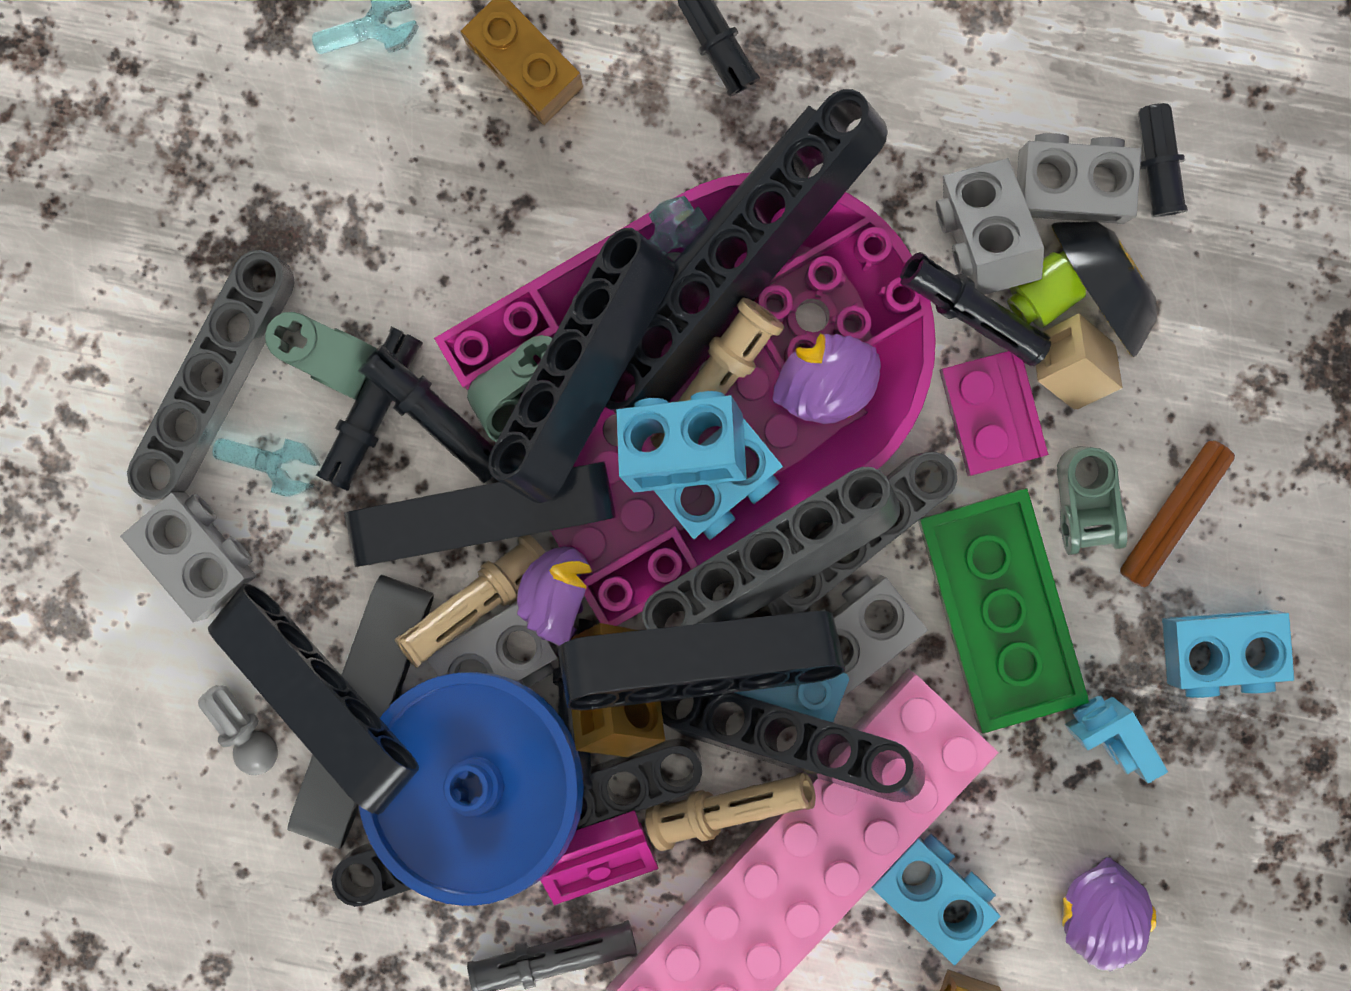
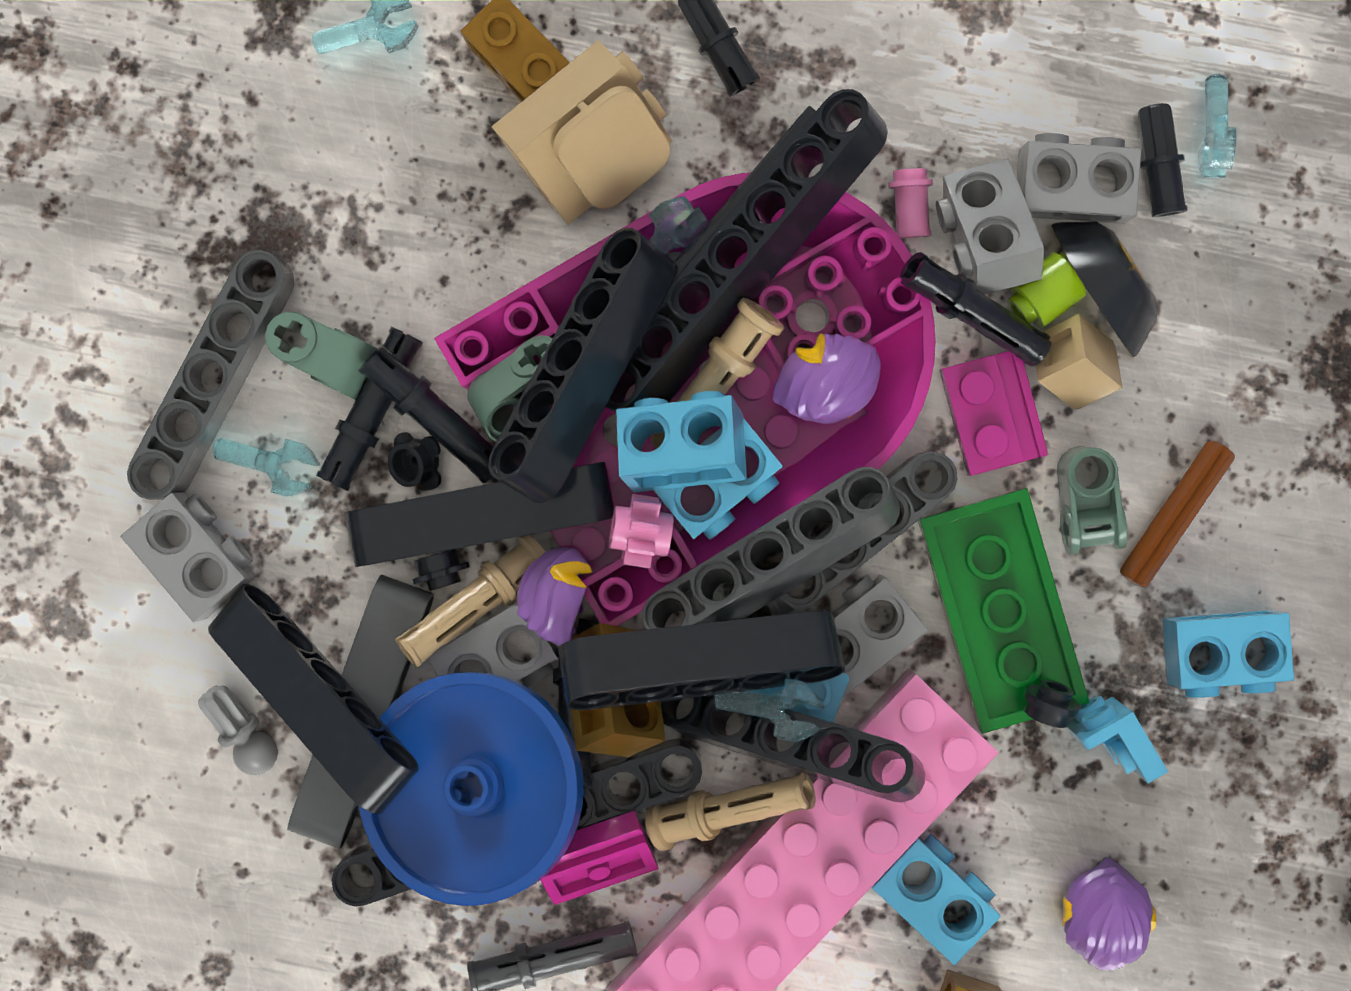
(415, 461): none -> black plate
(440, 569): none -> black plate
(588, 134): none -> tan brick
(641, 531): none -> bright pink gear
(774, 708): none -> clear light blue bar
(911, 202): none -> bright pink pin
(1051, 703): none -> black plate
(1220, 140): none -> clear light blue bar

